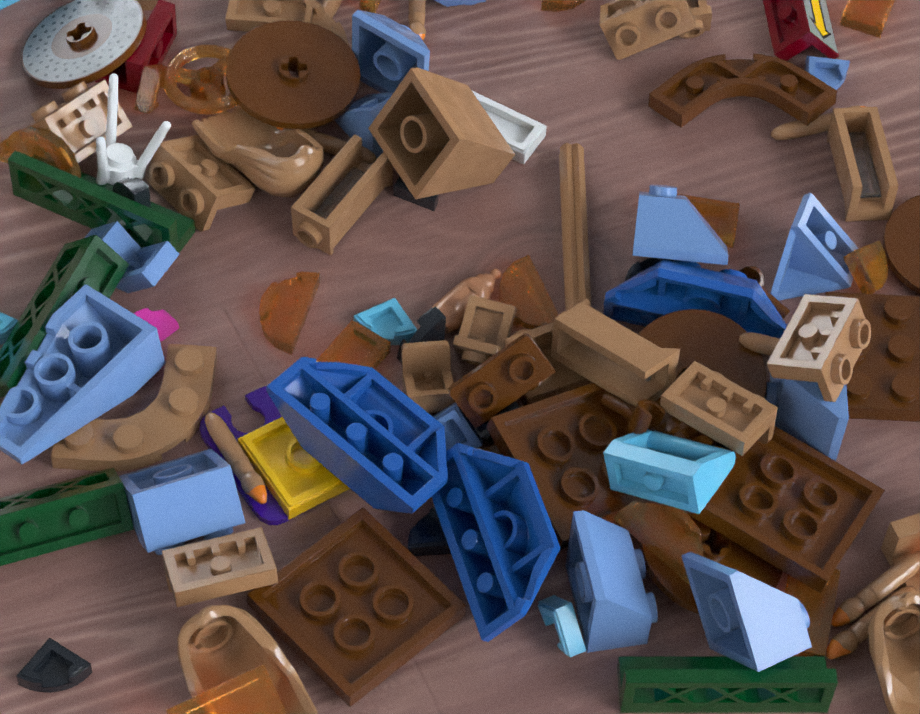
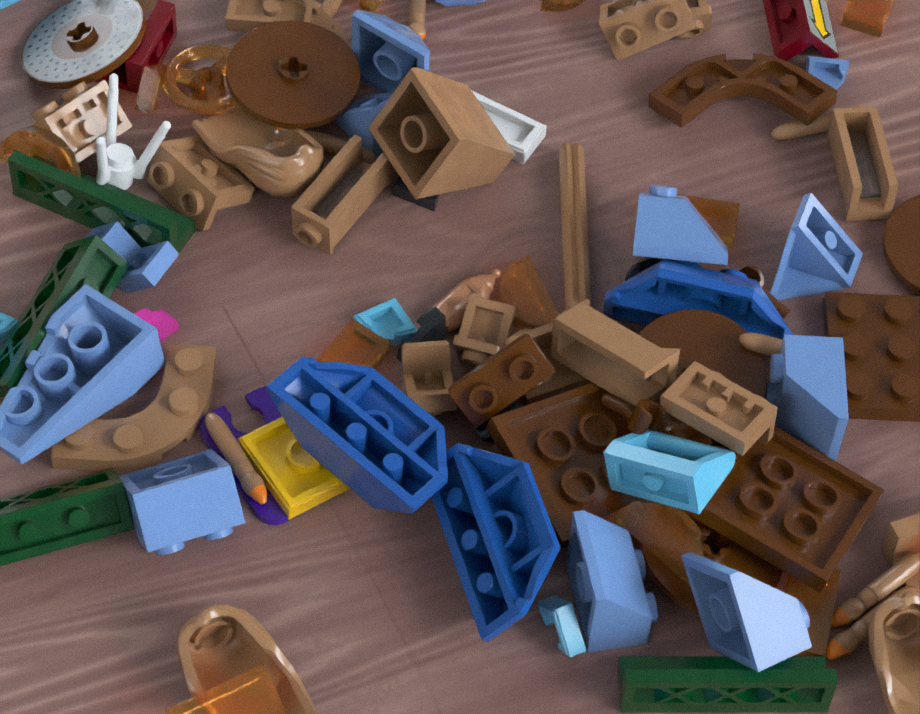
(53, 669): black tile -> none
(133, 189): black tile -> none
(219, 567): medium nougat bracket -> none
(285, 309): clear orange tile -> none
(356, 606): reddish brown plate -> none
(428, 536): black tile -> none
(457, 427): medium blue tile -> none
(822, 343): medium nougat bracket -> none
(868, 267): clear orange tile -> none

